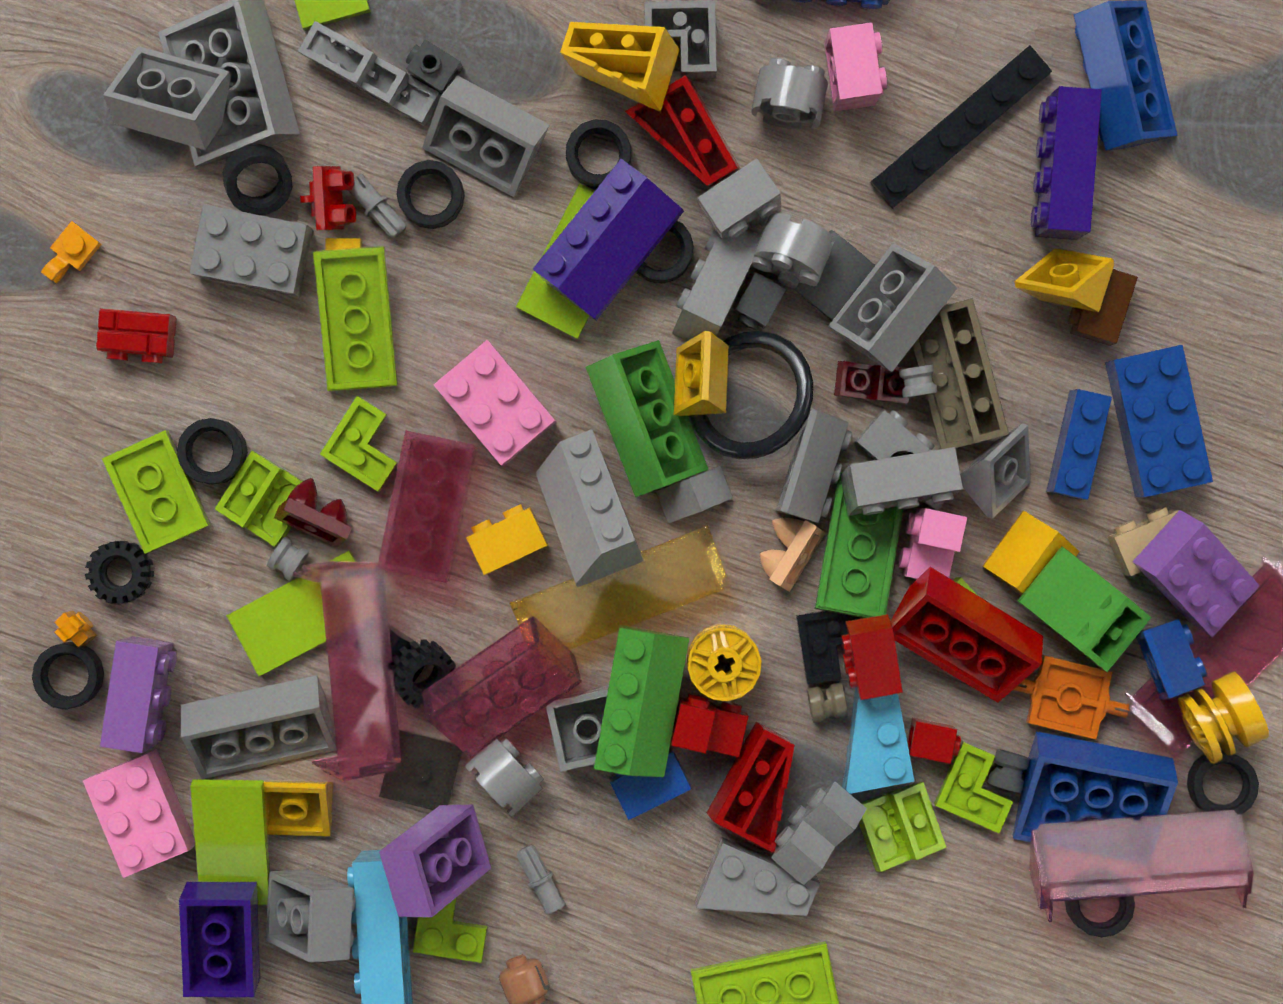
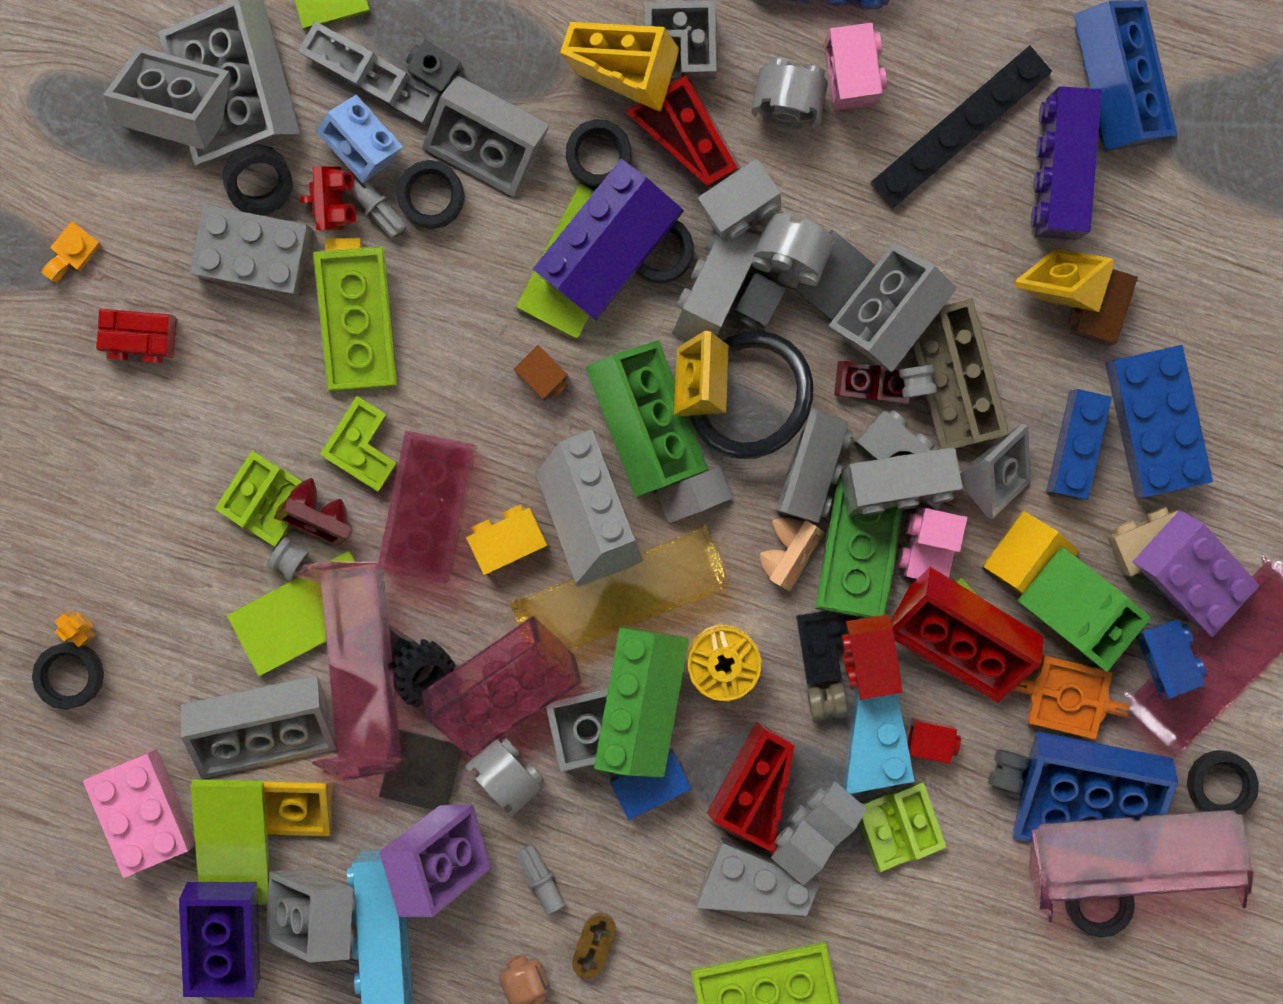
(98, 572): black tyre -> none
(138, 694): medium lavender brick -> none
(156, 492): lime plate -> none
(186, 443): black tyre -> none
(359, 138): none -> light blue brick
(449, 938): lime plate -> none
(494, 403): bright pink brick -> none
(542, 374): none -> dark orange brick
(586, 942): none -> pearl gold beam
(709, 727): red brick -> none
(964, 793): lime plate -> none
(1228, 714): yellow wheel -> none

